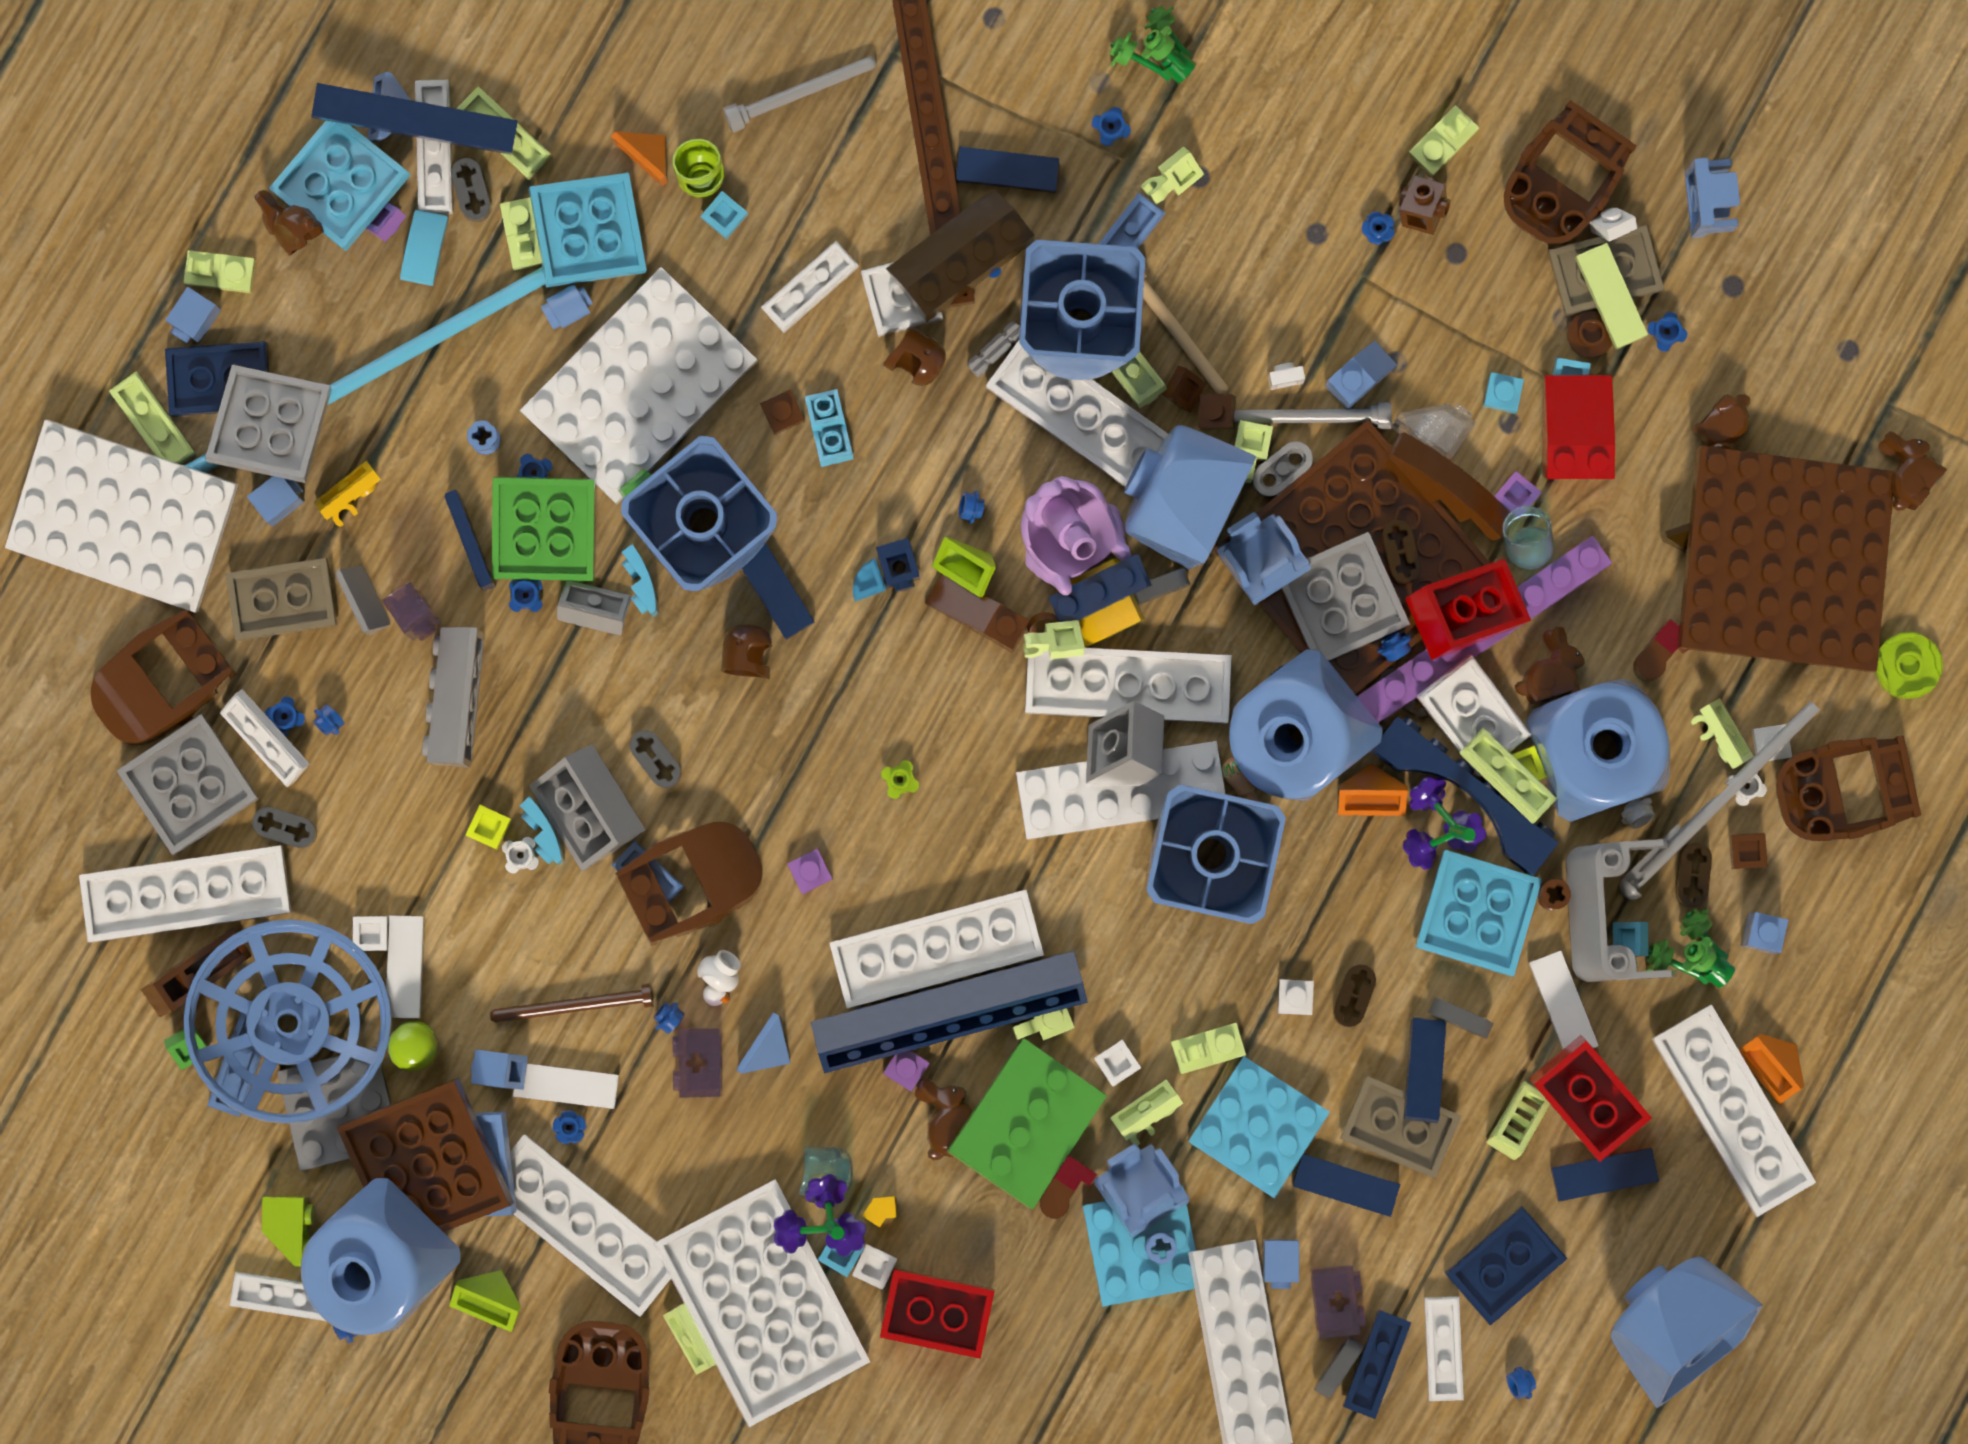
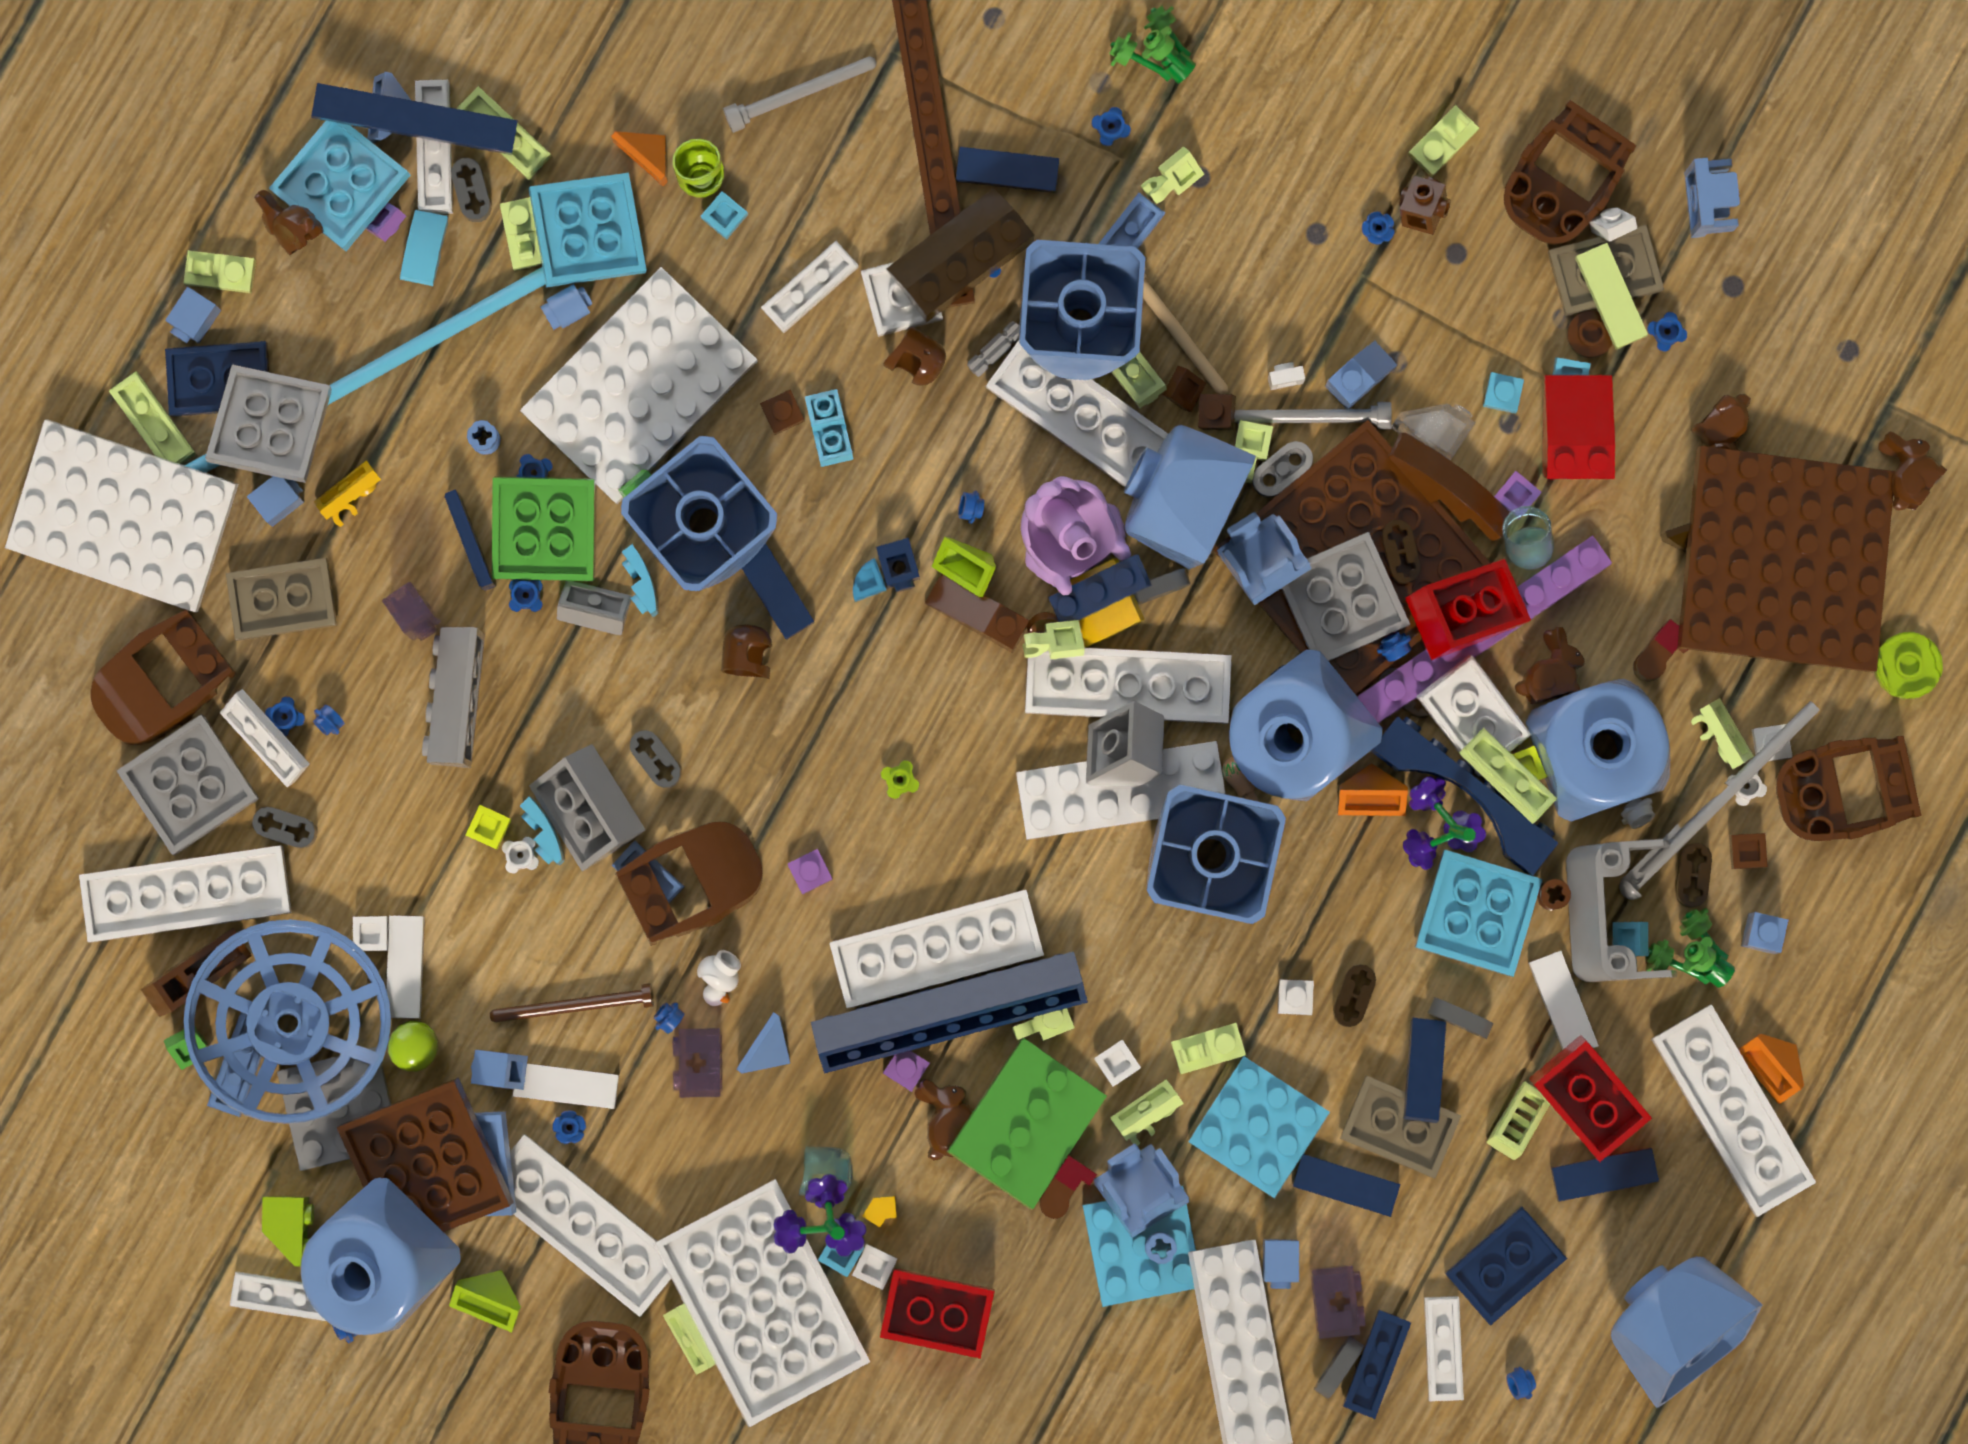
(363, 599): light grey slope -> none

